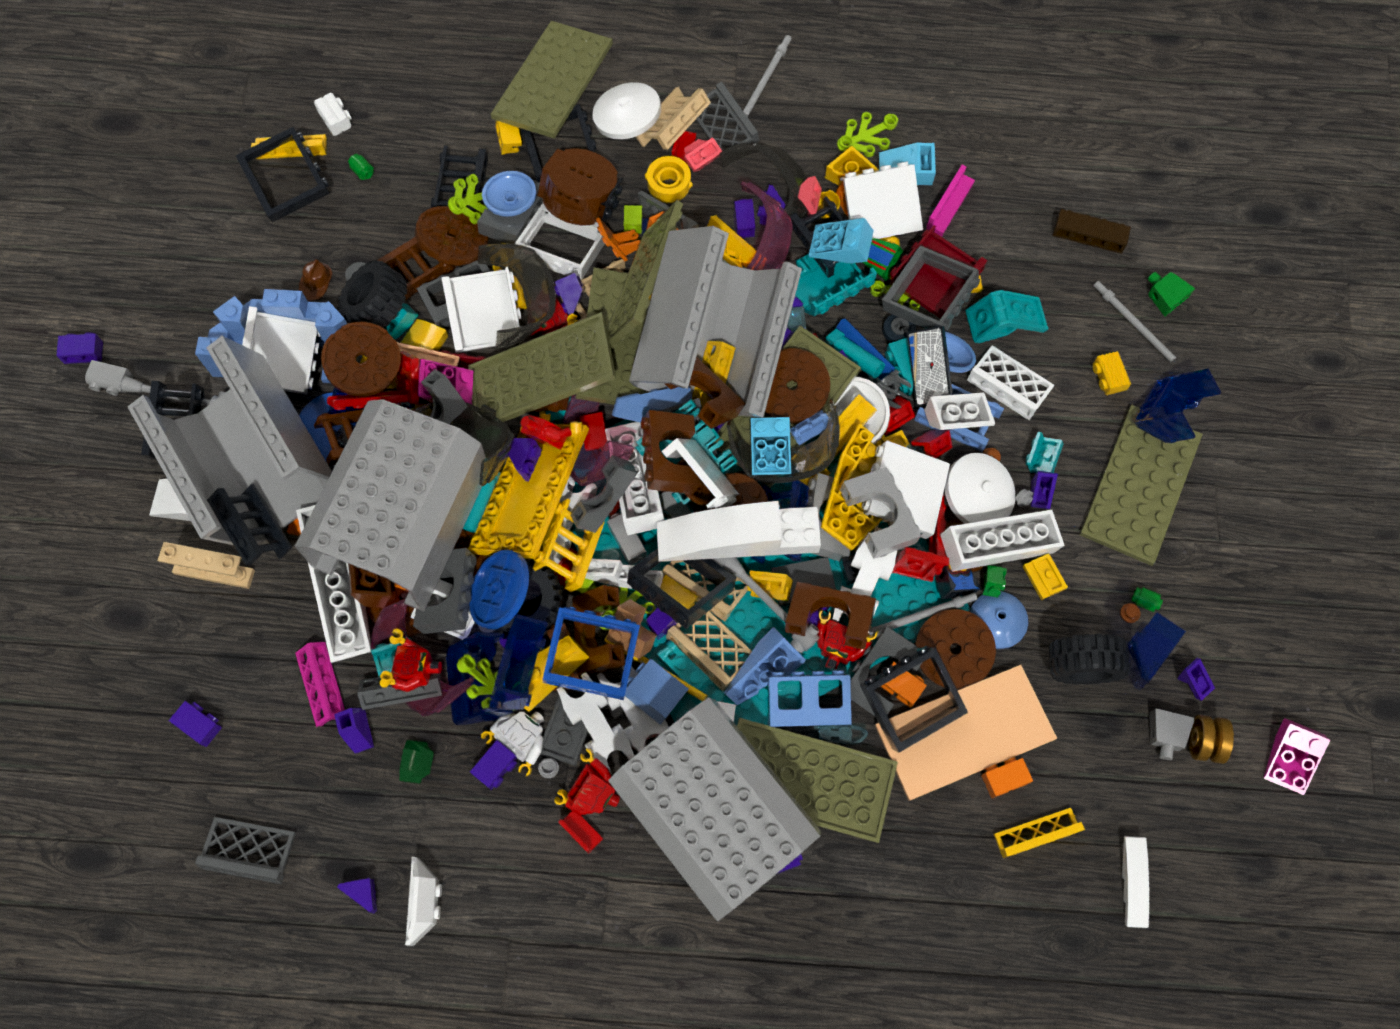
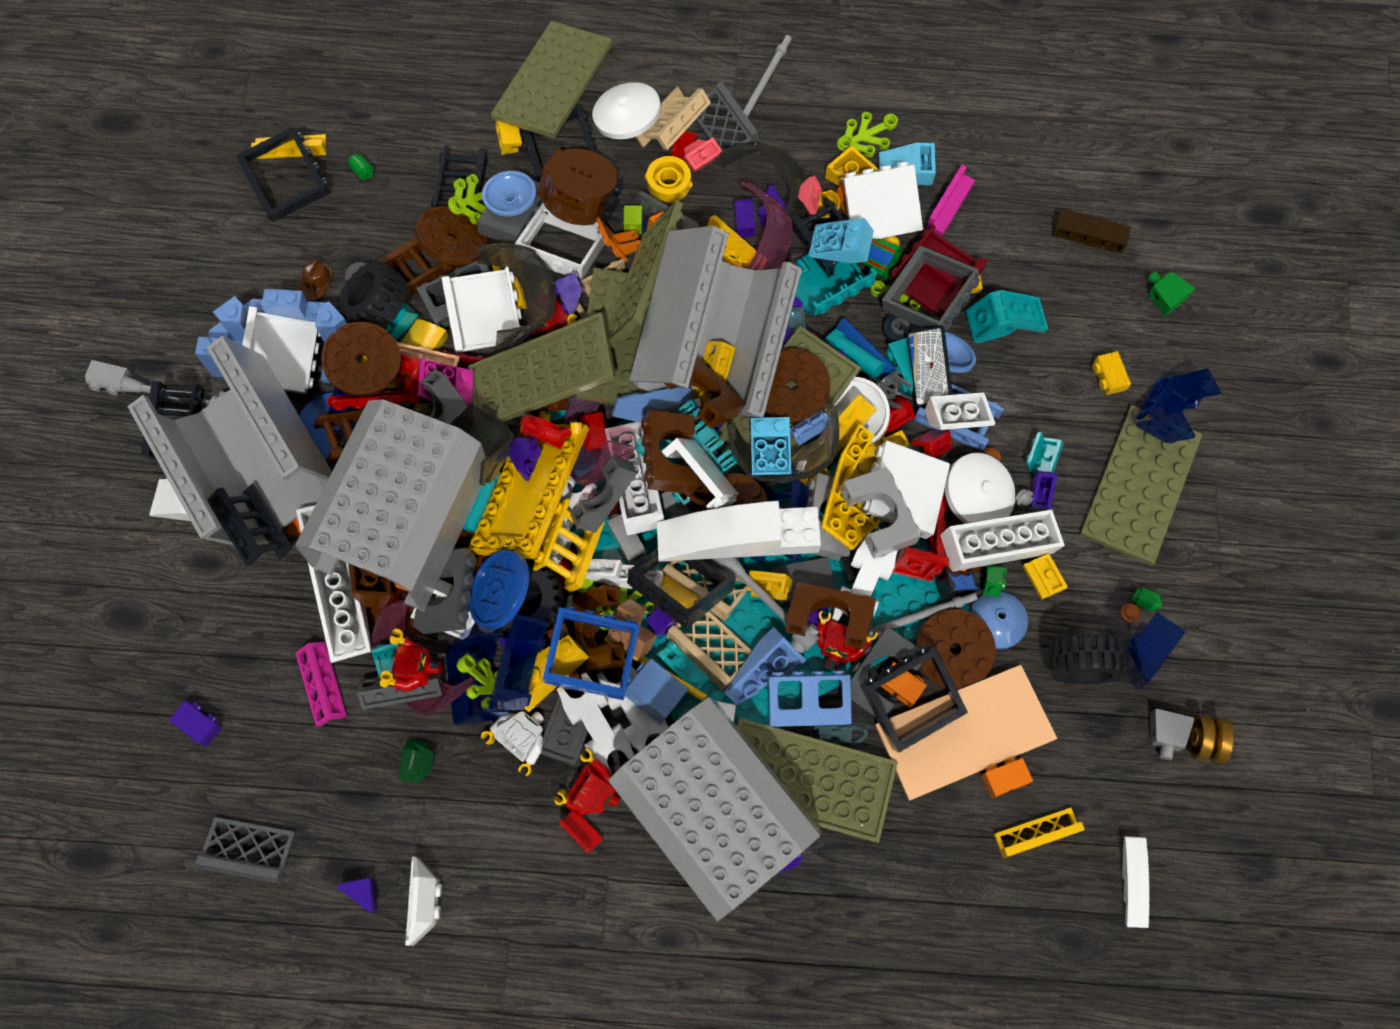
(79, 348): dark purple brick -> none
(206, 565): tan fence -> none
(333, 114): white brick -> none
(354, 729): dark purple slope -> none
(494, 765): dark purple brick -> none
(548, 768): light grey plate -> none
(1003, 391): white fence -> none
(1110, 297): light grey bar -> none
(1198, 679): dark purple slope -> none
(1295, 756): slope -> none

